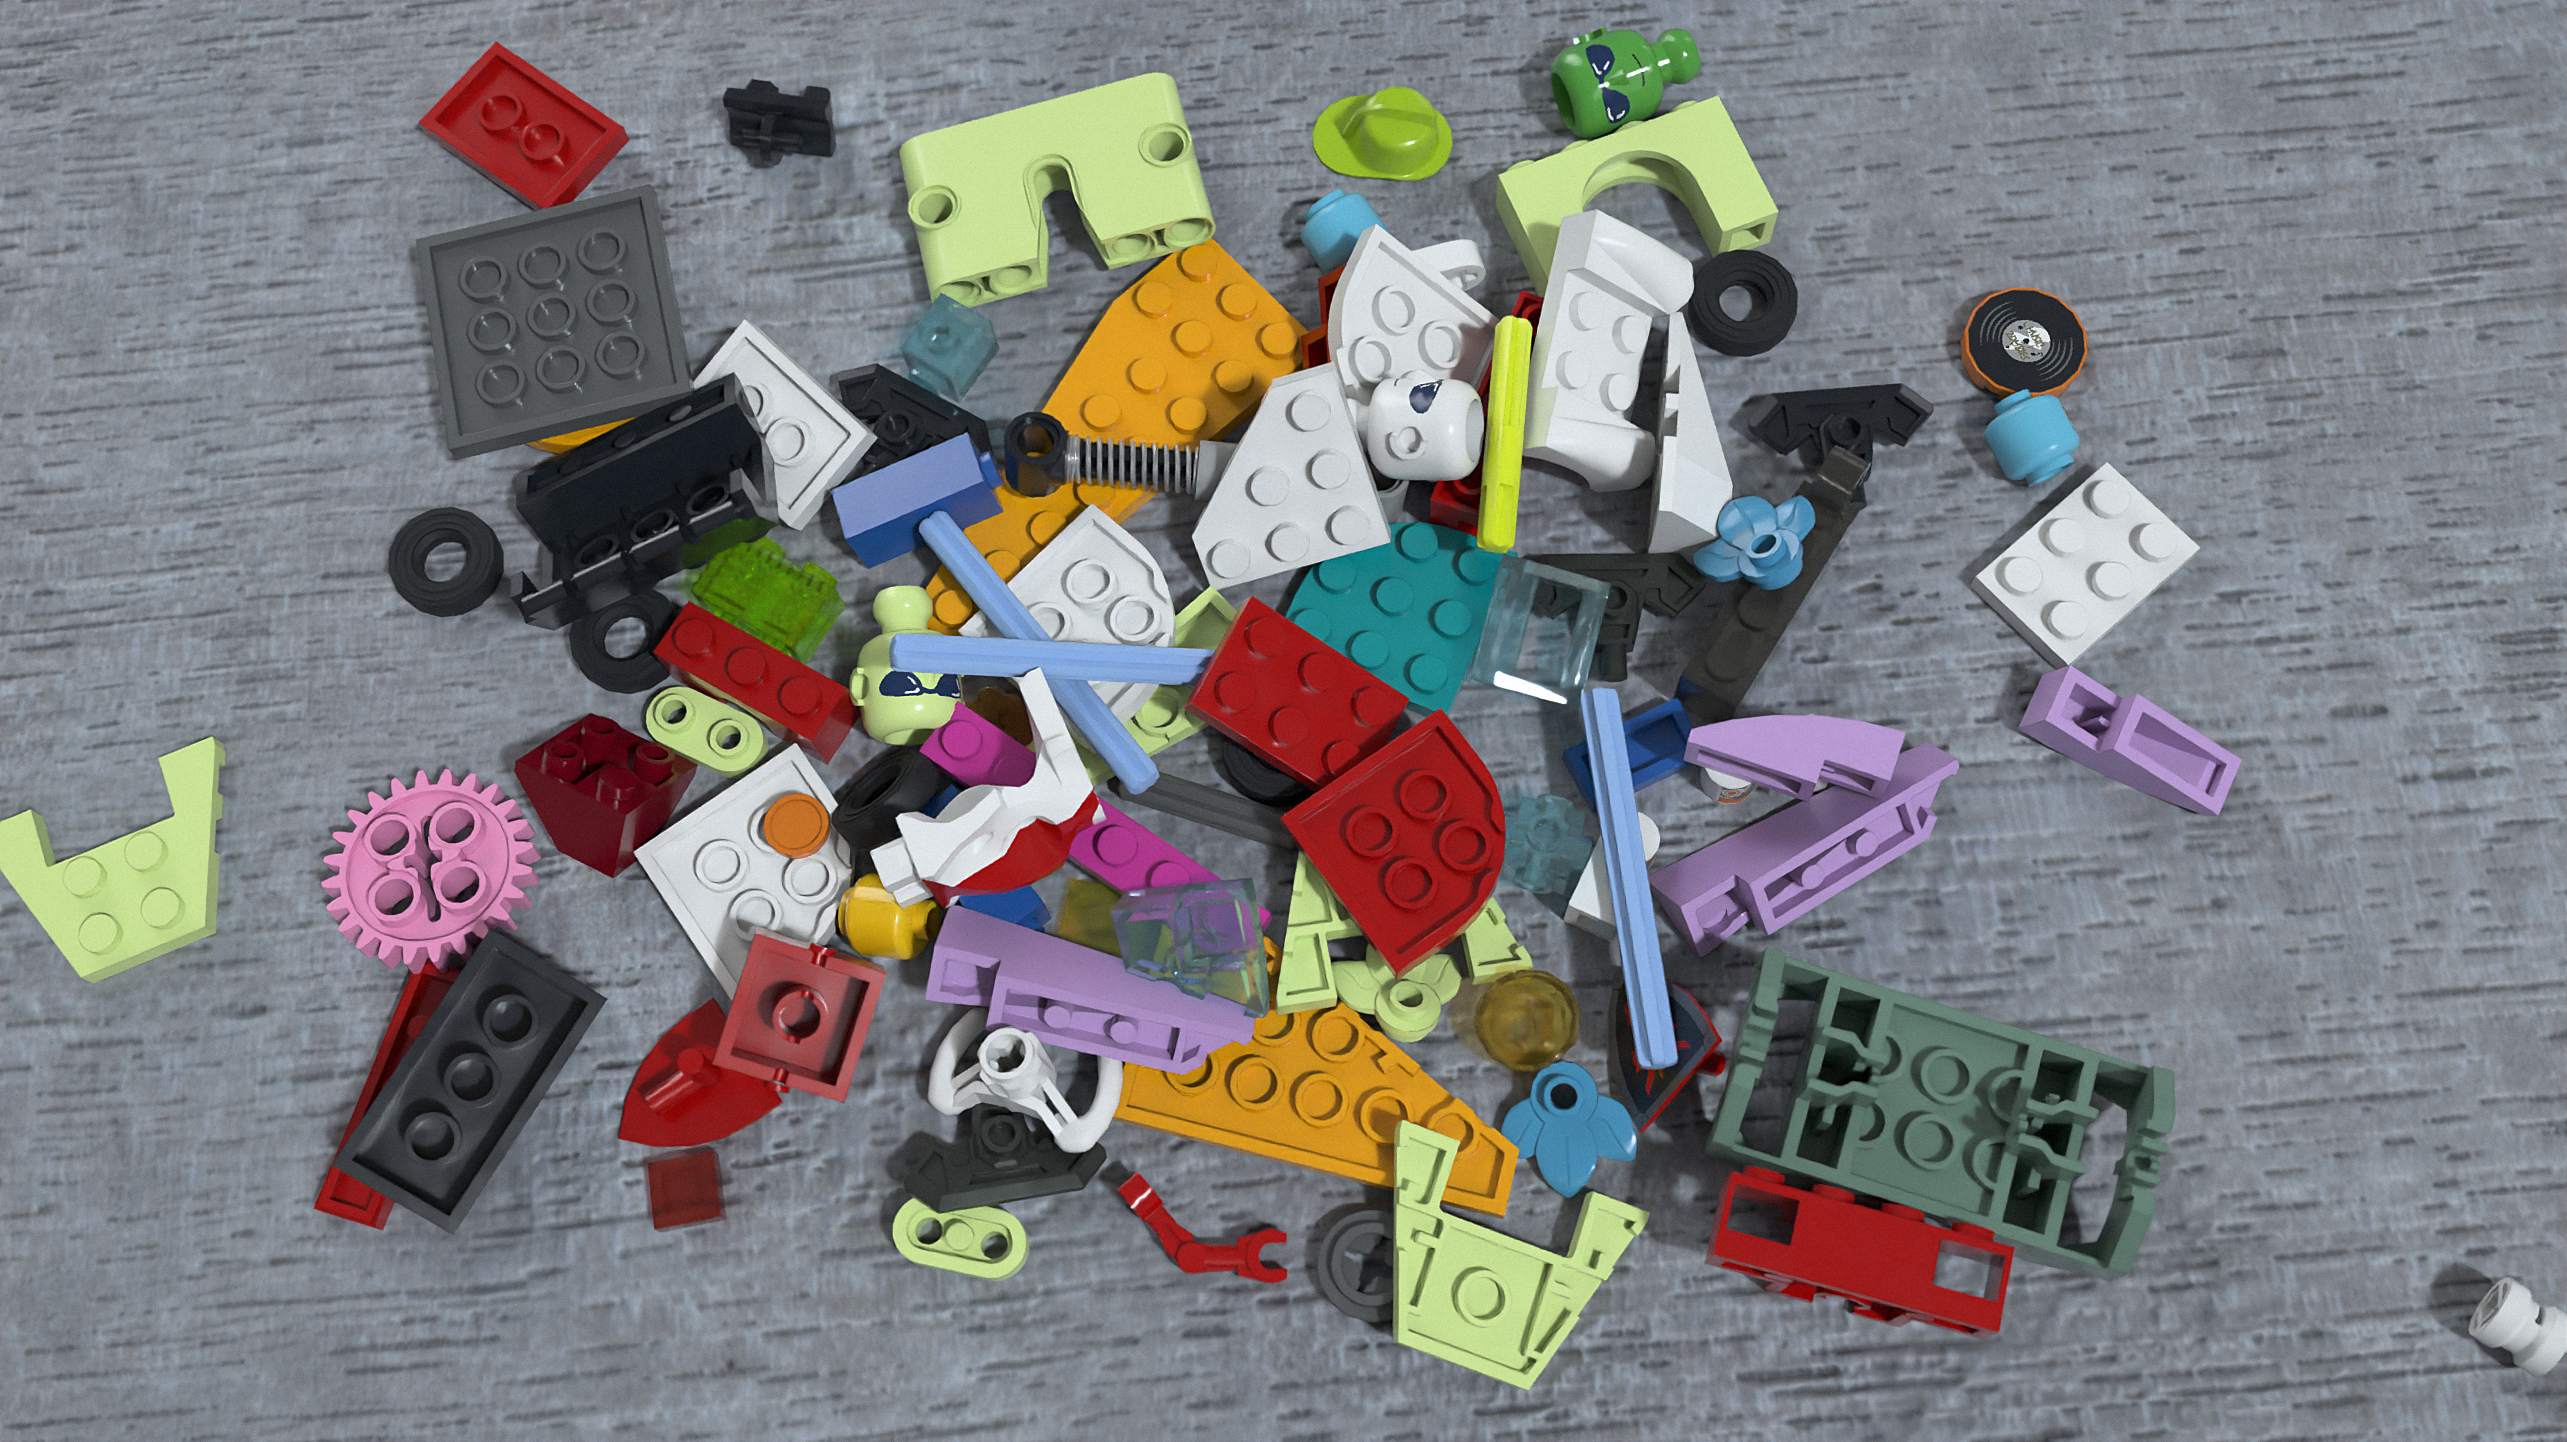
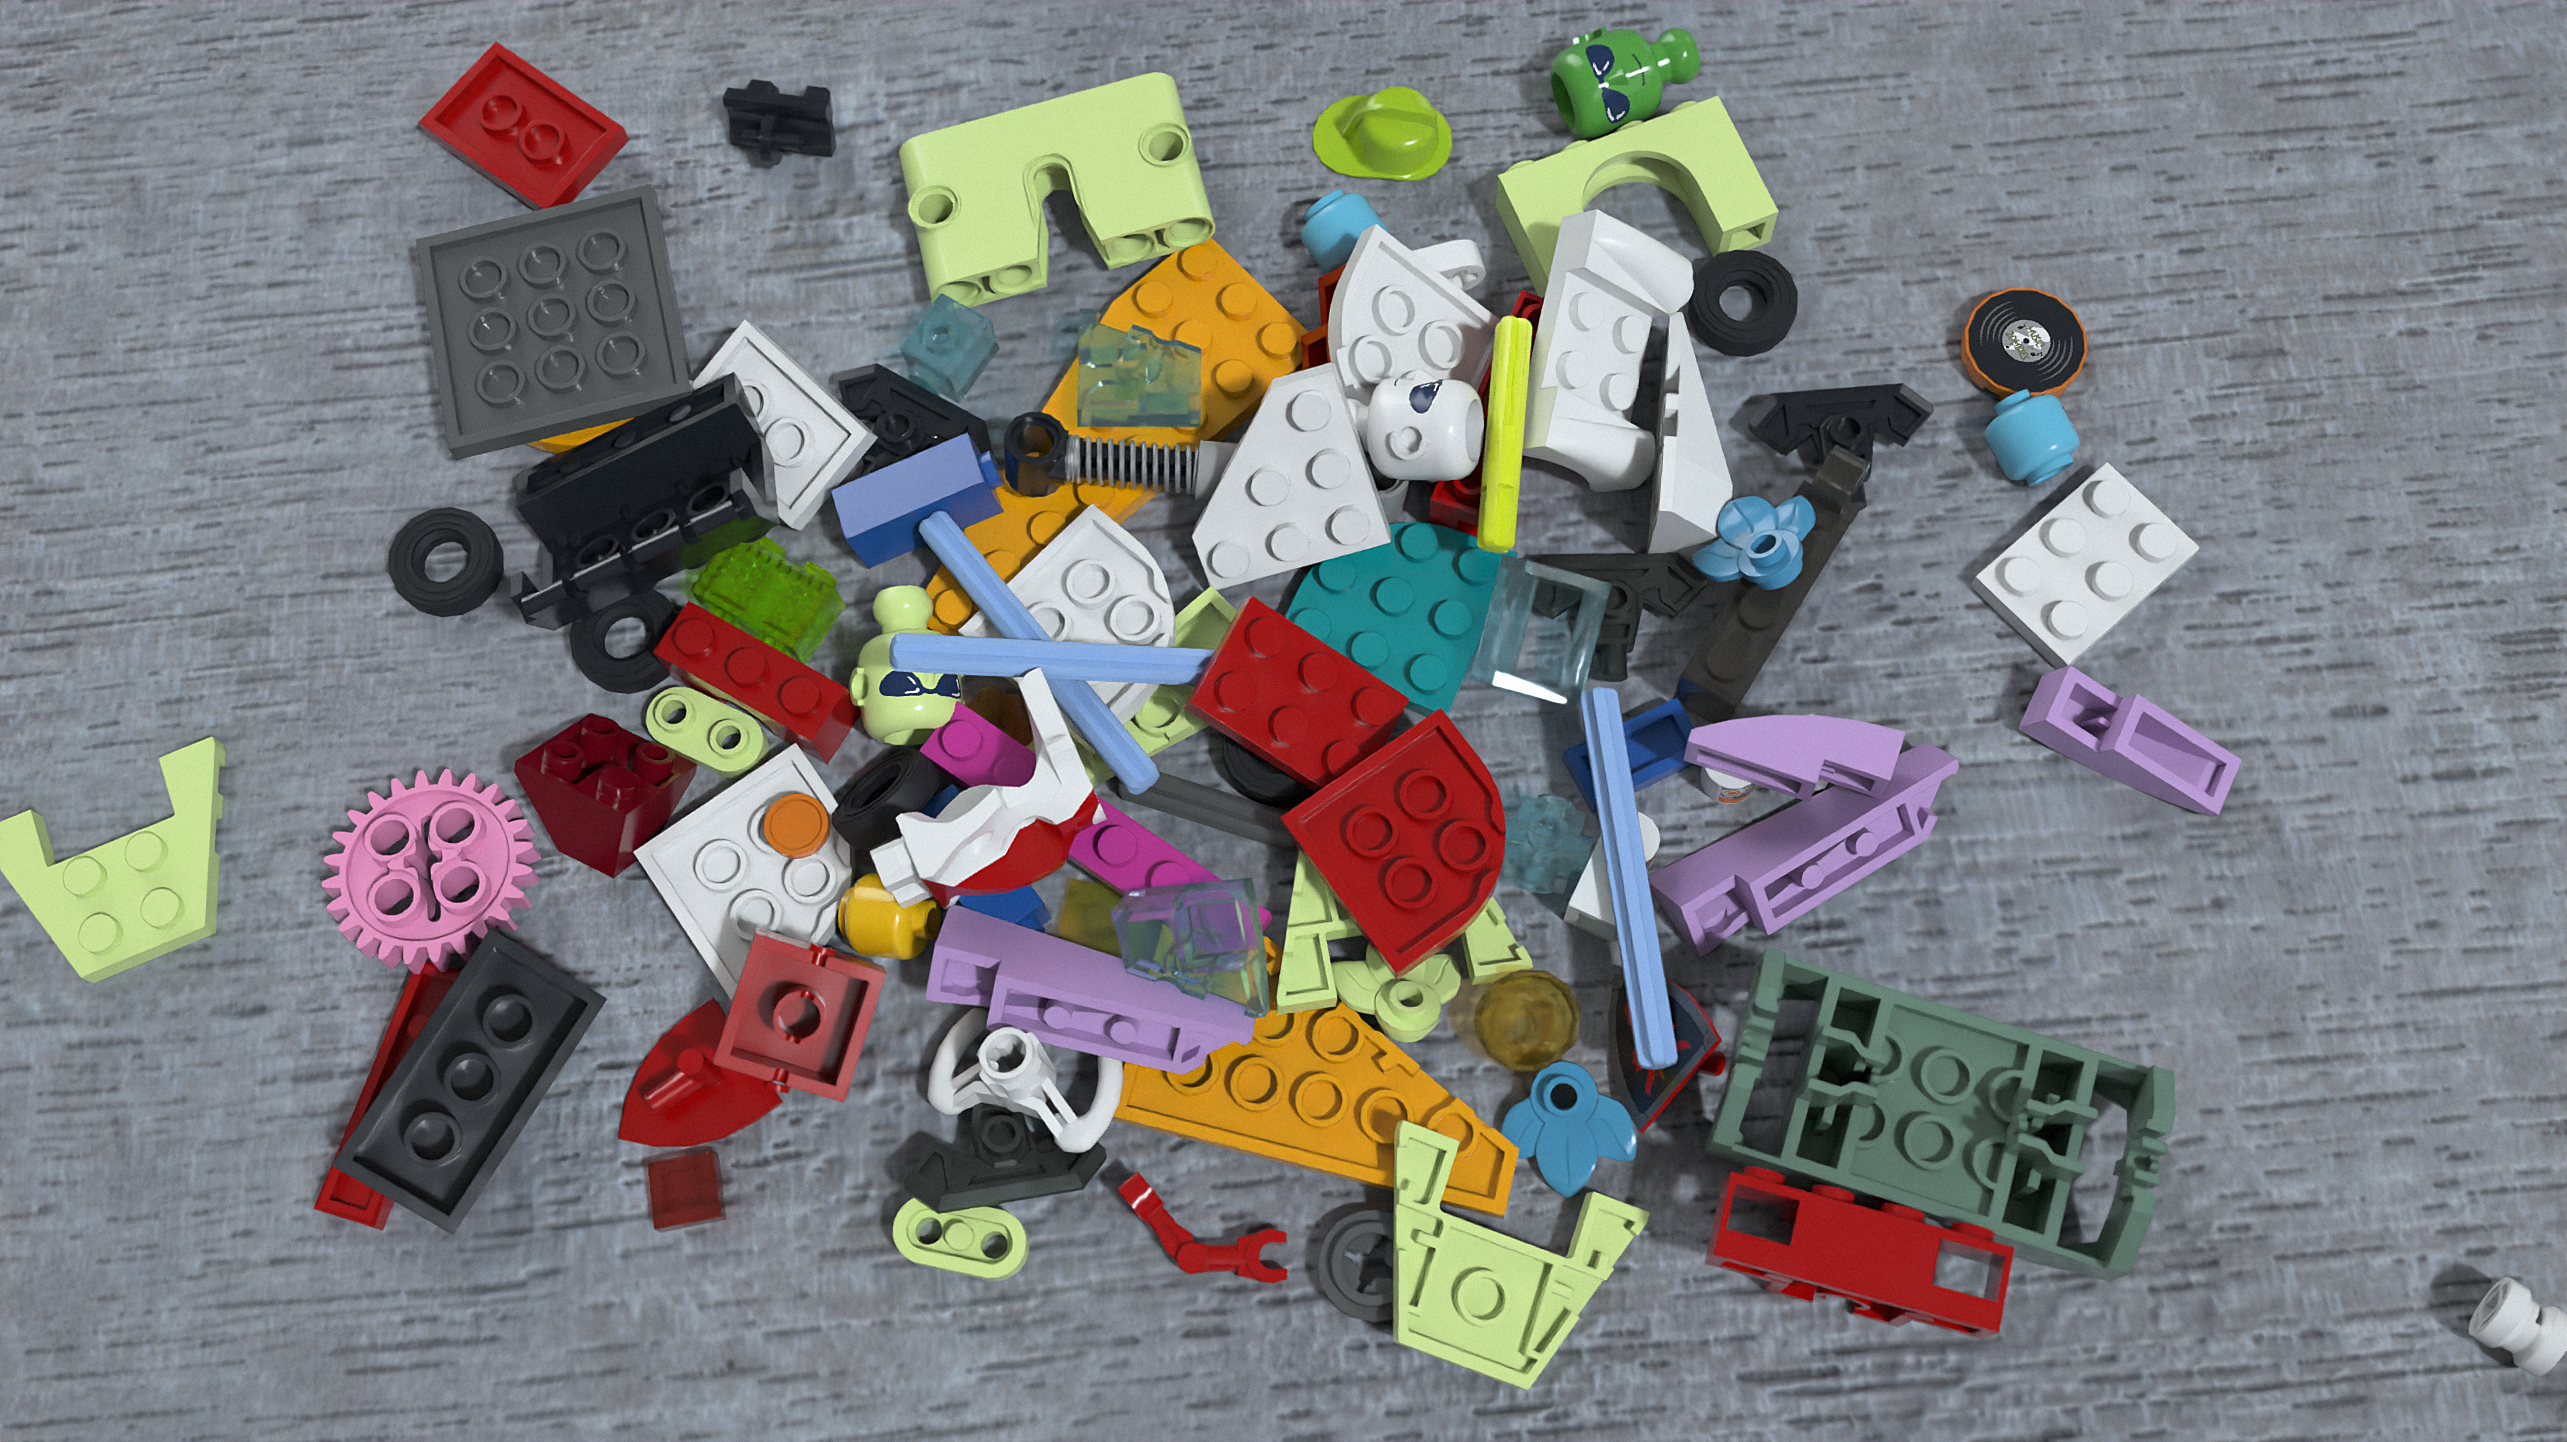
(1135, 377): none -> clear light blue slope

